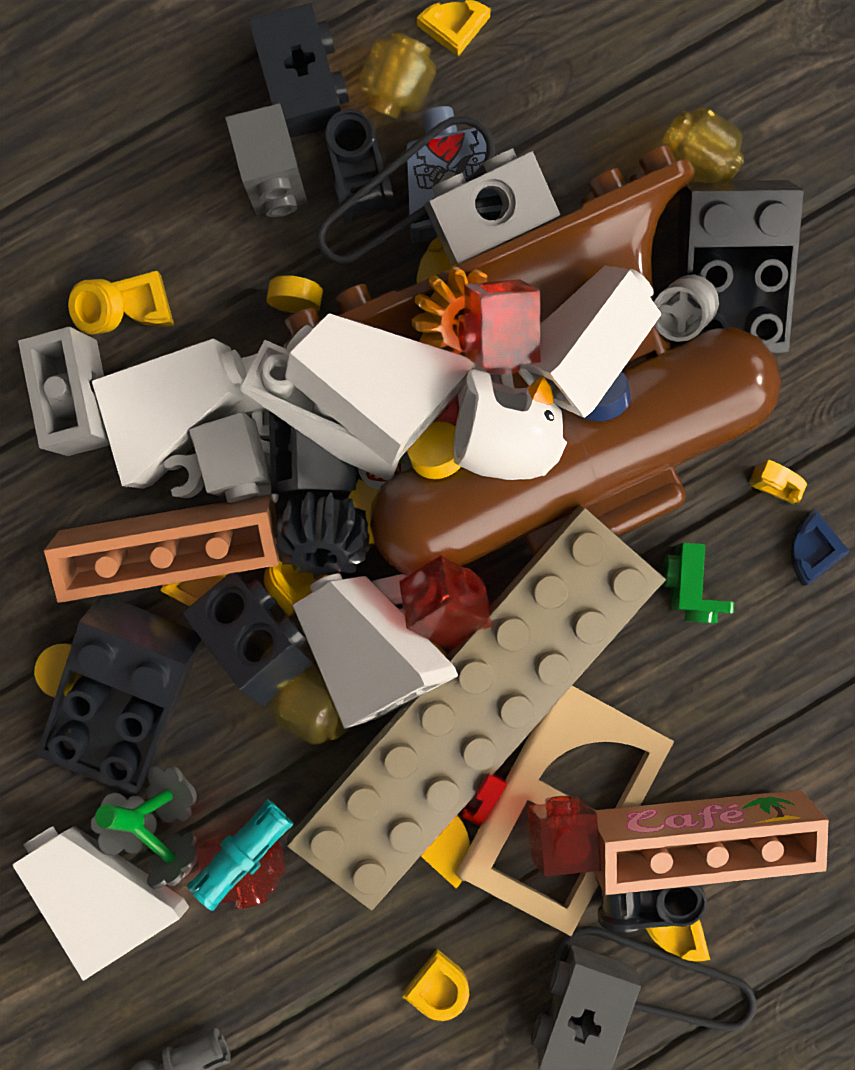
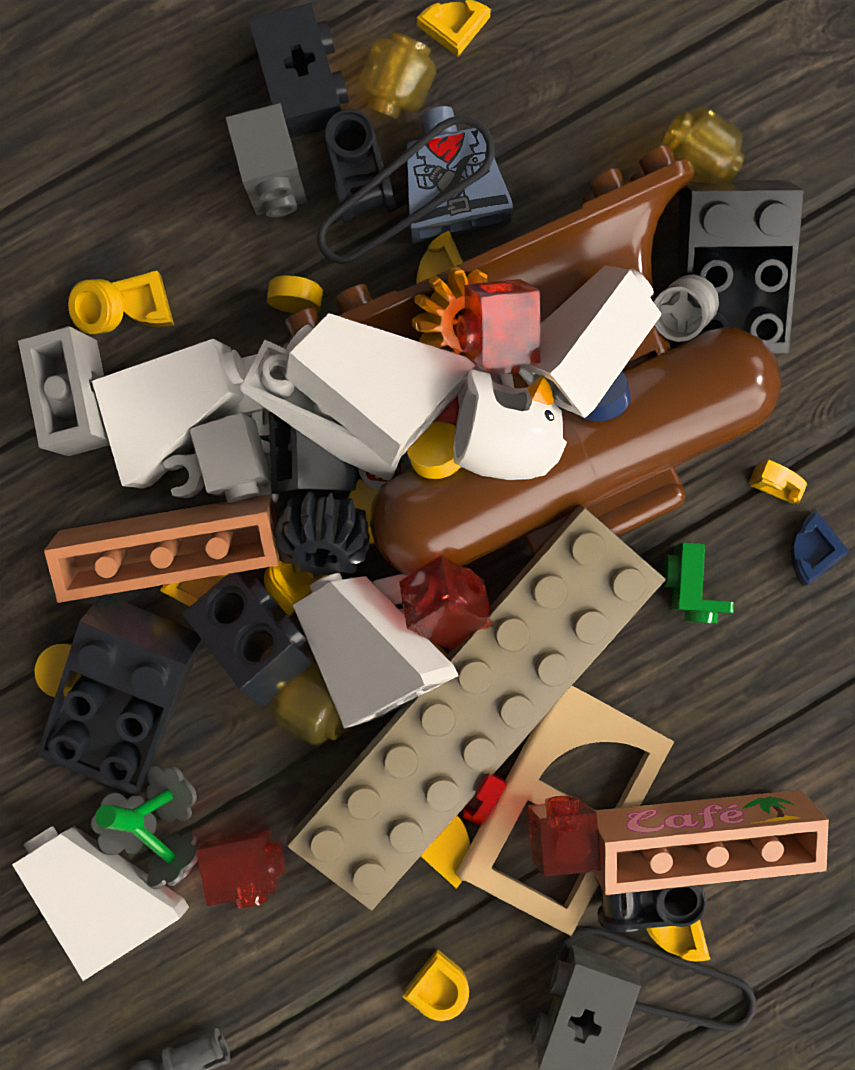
(239, 855): teal pin -> none
(523, 198): light grey brick -> none

